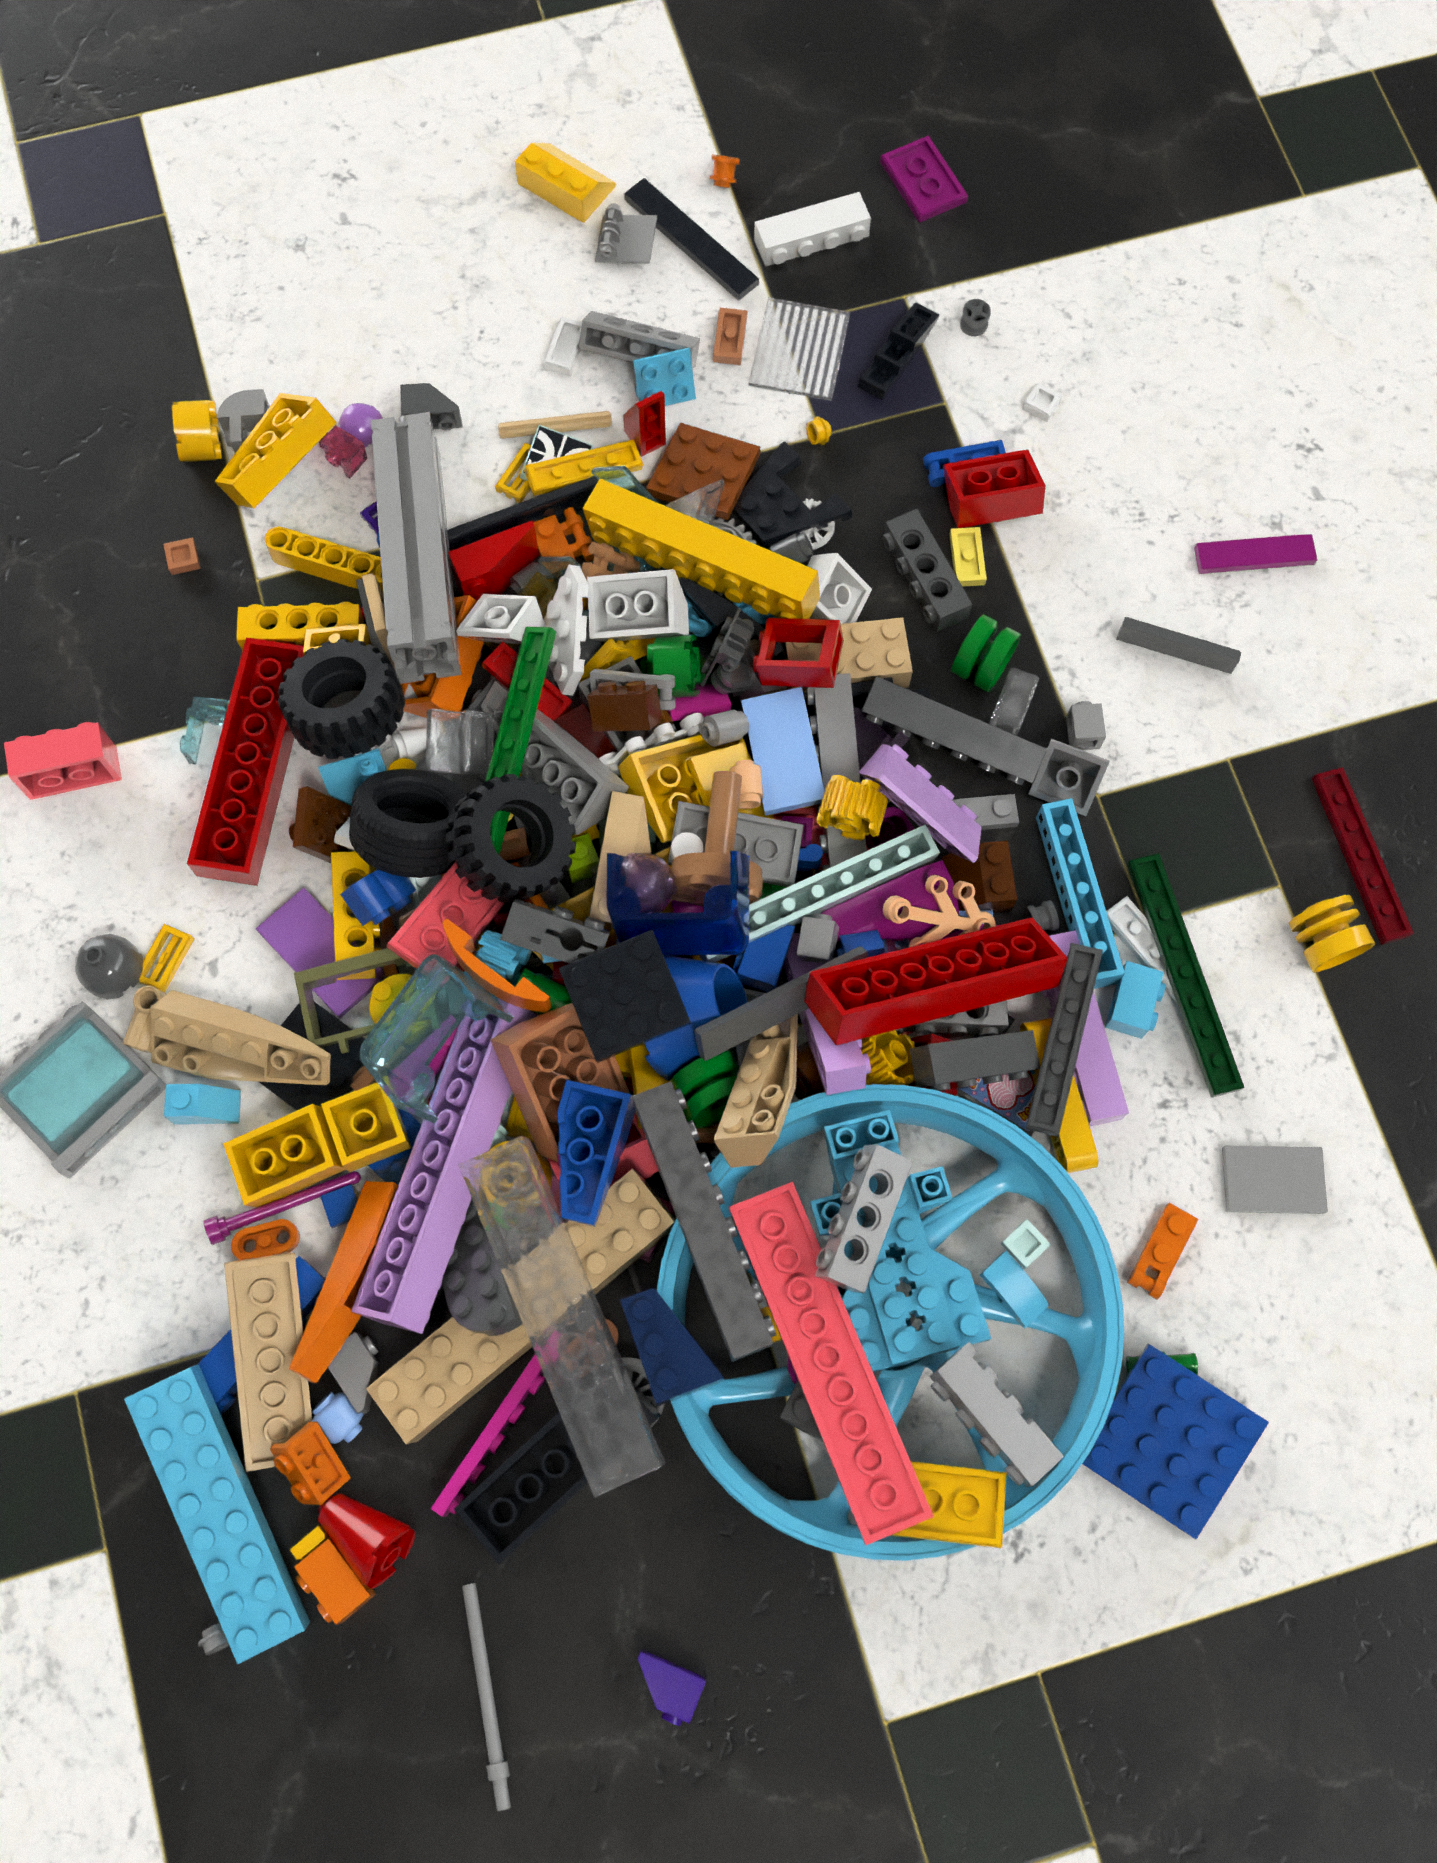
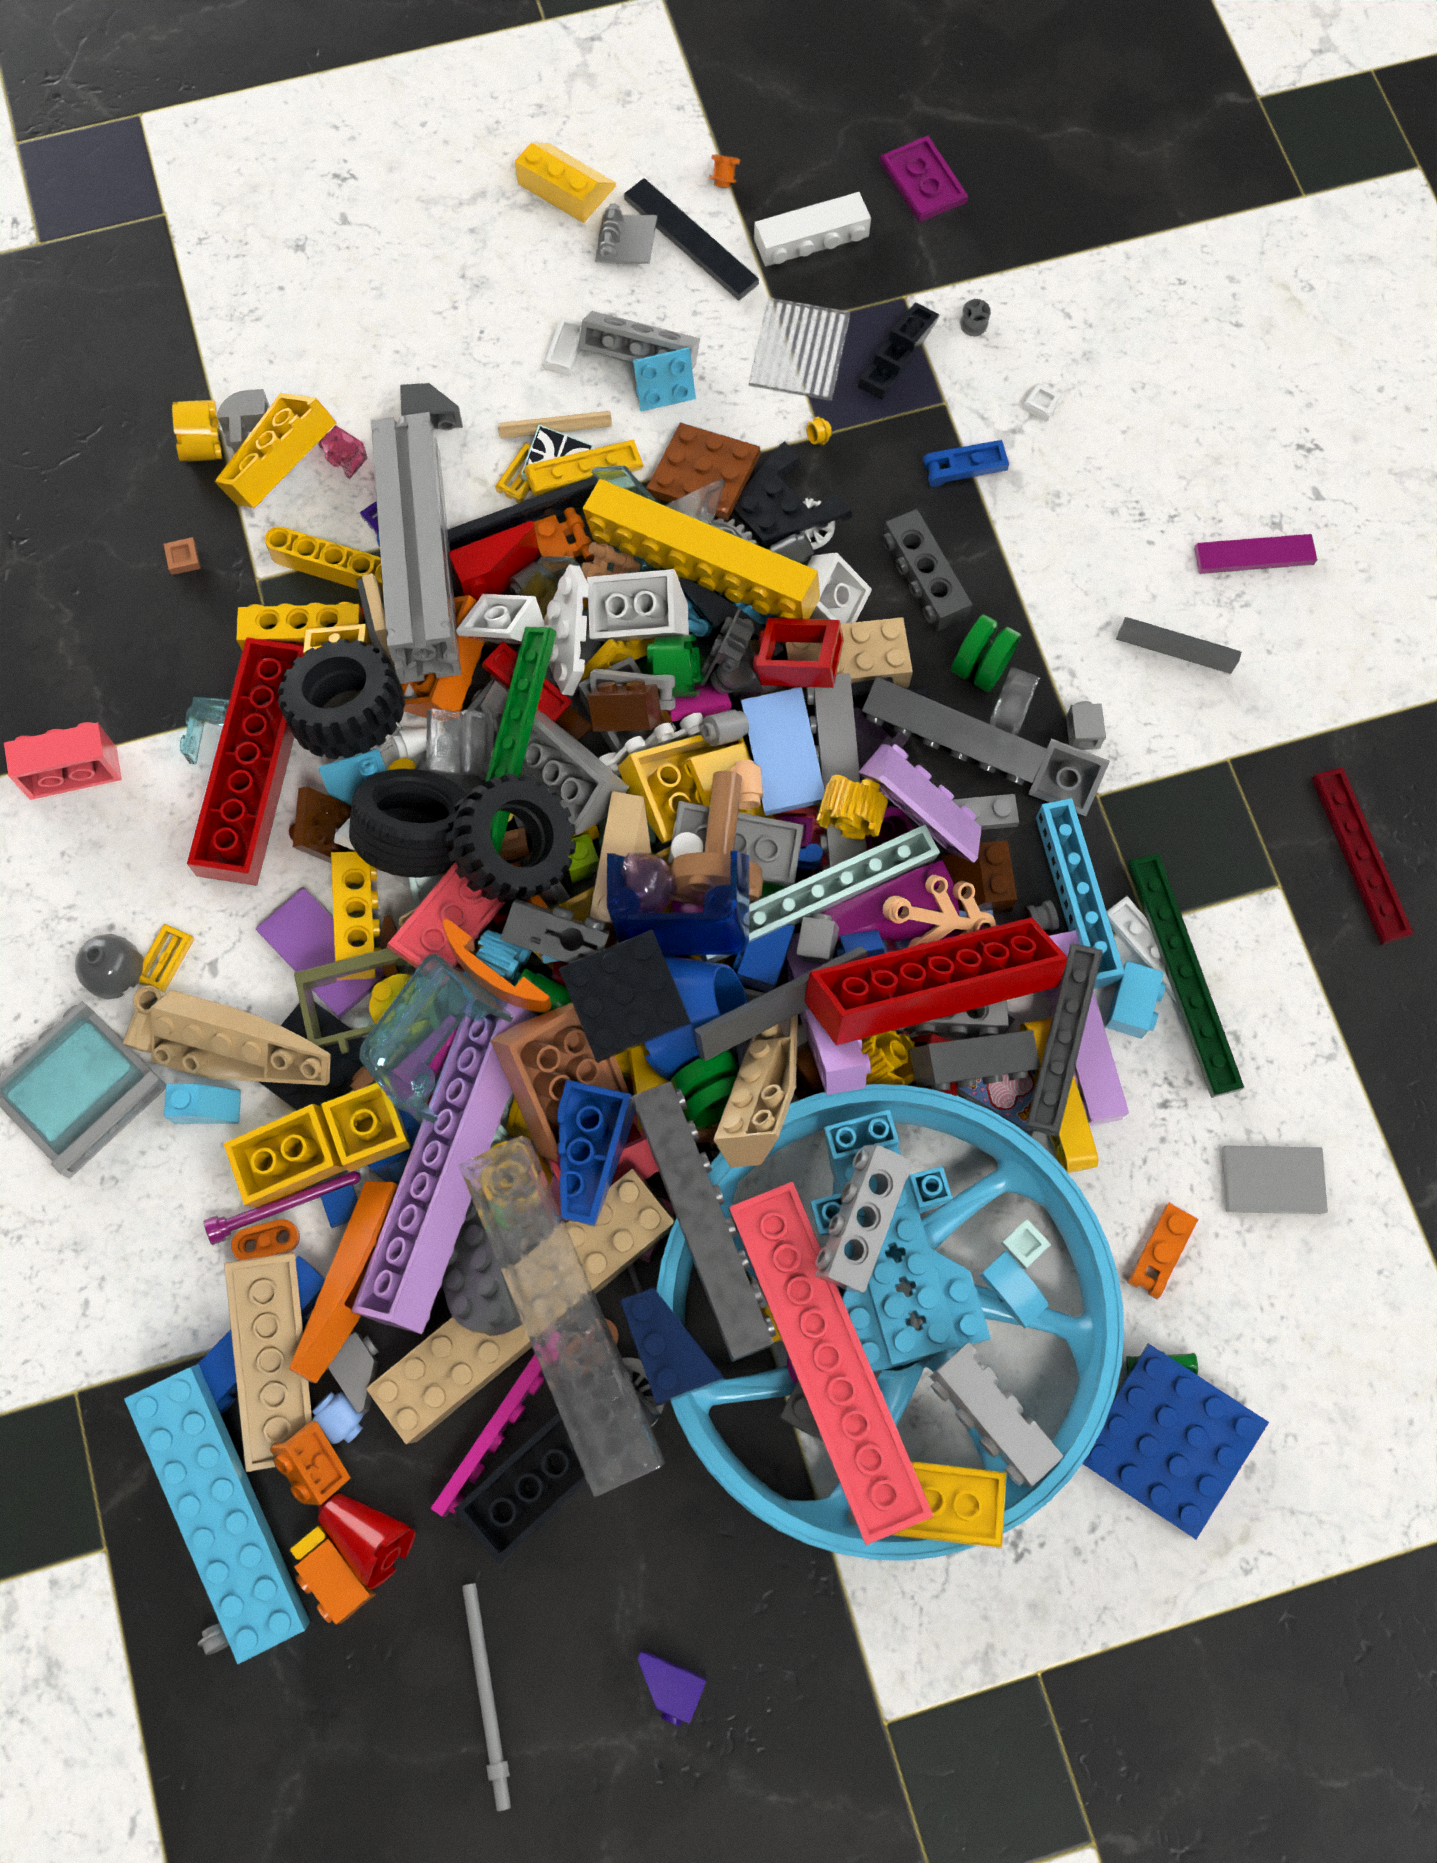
(357, 421): medium lavender hair -> none
(376, 894): blue brick -> none
(579, 725): clear red panel -> none
(646, 423): red slope -> none
(730, 336): nougat plate -> none
(968, 556): light yellow plate -> none
(994, 488): red slope -> none
(1329, 929): yellow wheel -> none

